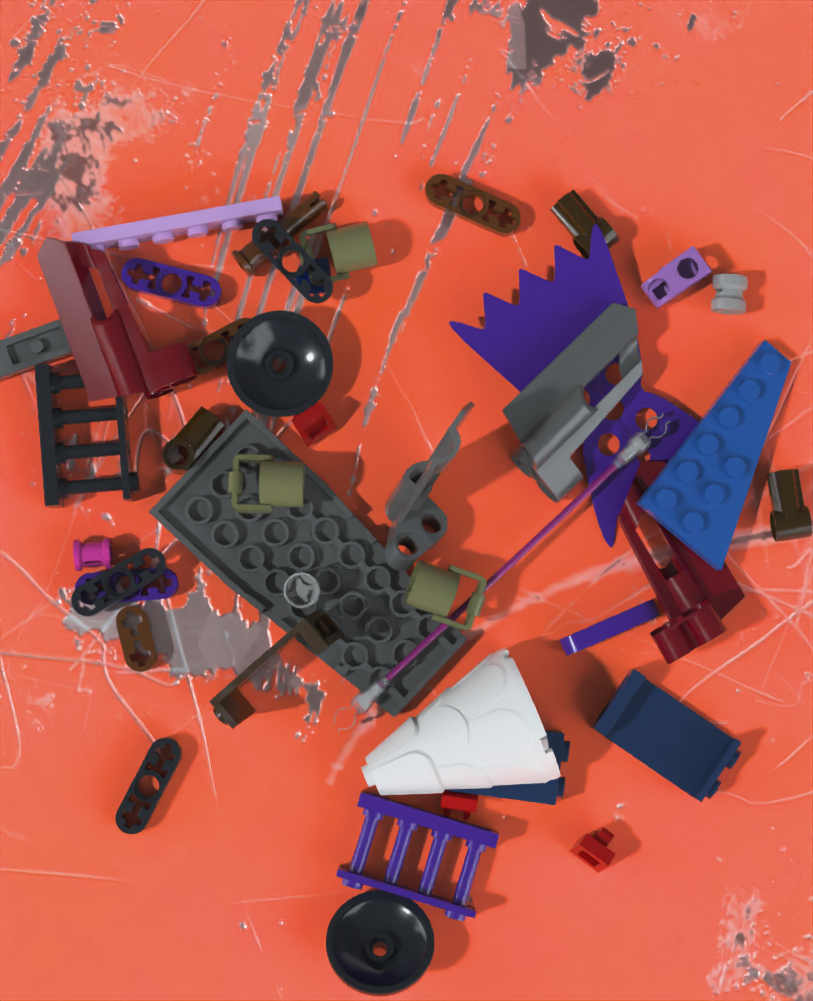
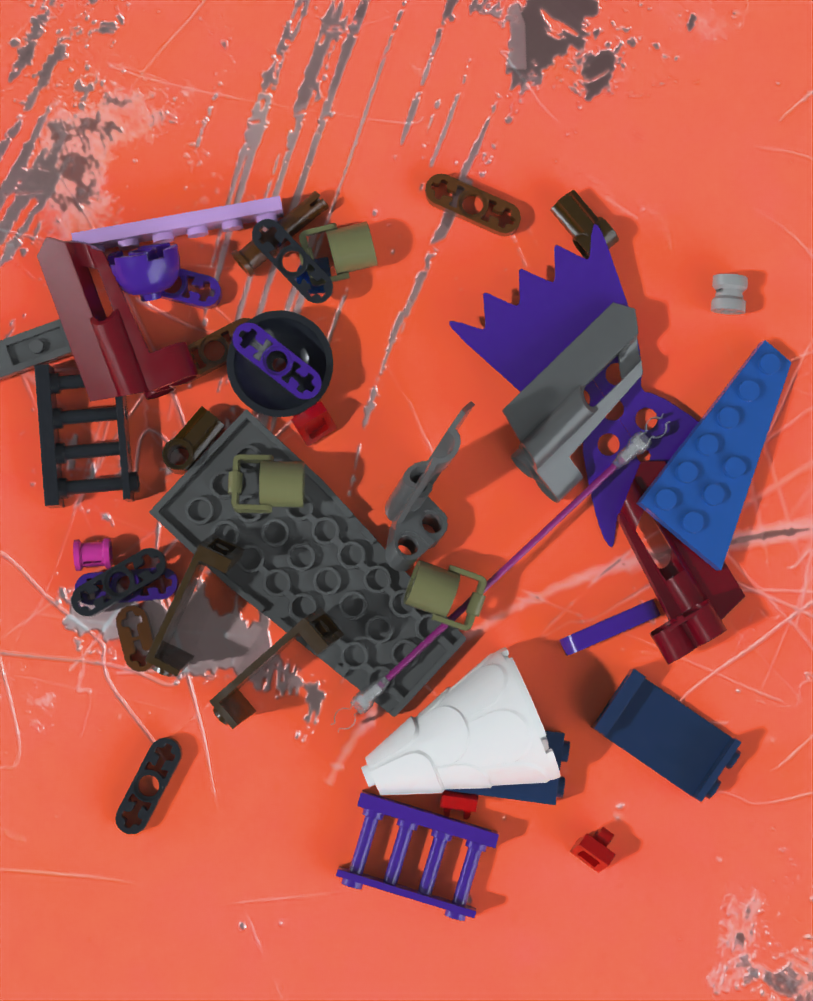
(146, 270): none -> dark purple cylinder
(215, 552): none -> dark brown panel
(297, 589): light grey wheel -> none
(303, 371): none -> dark purple beam
(375, 922): black dish -> none
(676, 277): medium lavender leg -> none
(788, 516): dark brown piece -> none

